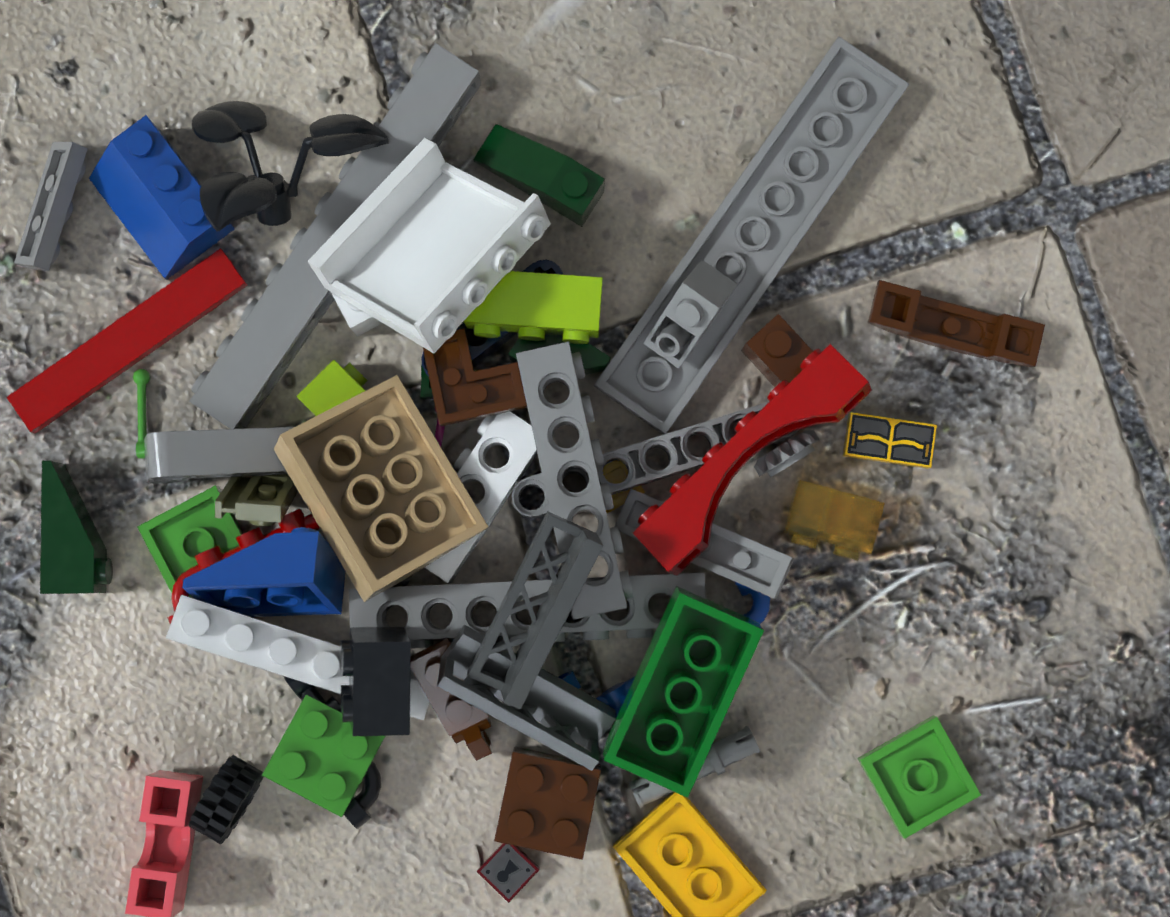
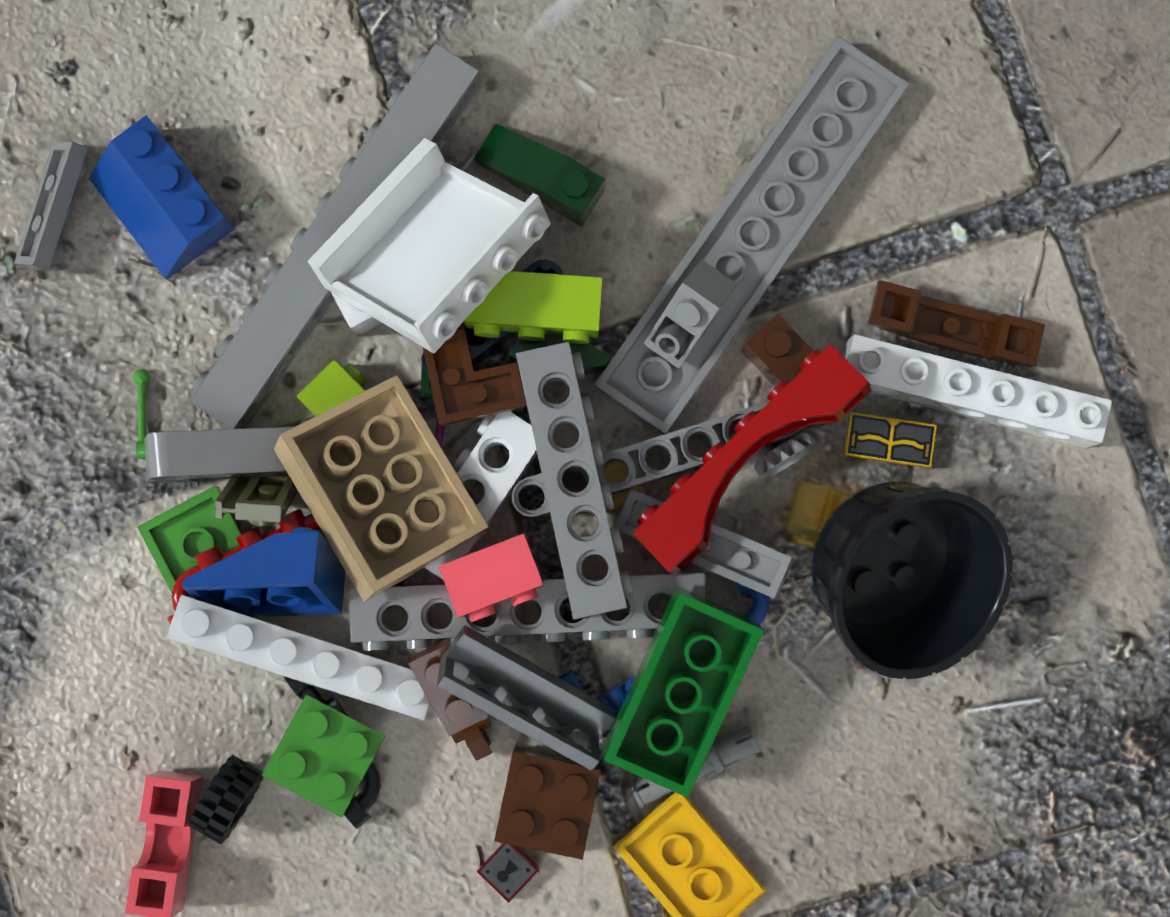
(71, 548): dark green slope -> none
(127, 341): red tile -> none
(235, 196): black plant -> none
(378, 681): black brick -> none
(492, 577): none -> coral brick
(550, 616): dark grey fence -> none
(912, 576): none -> black piece
(919, 776): bright green plate -> none
(979, 392): none -> white brick

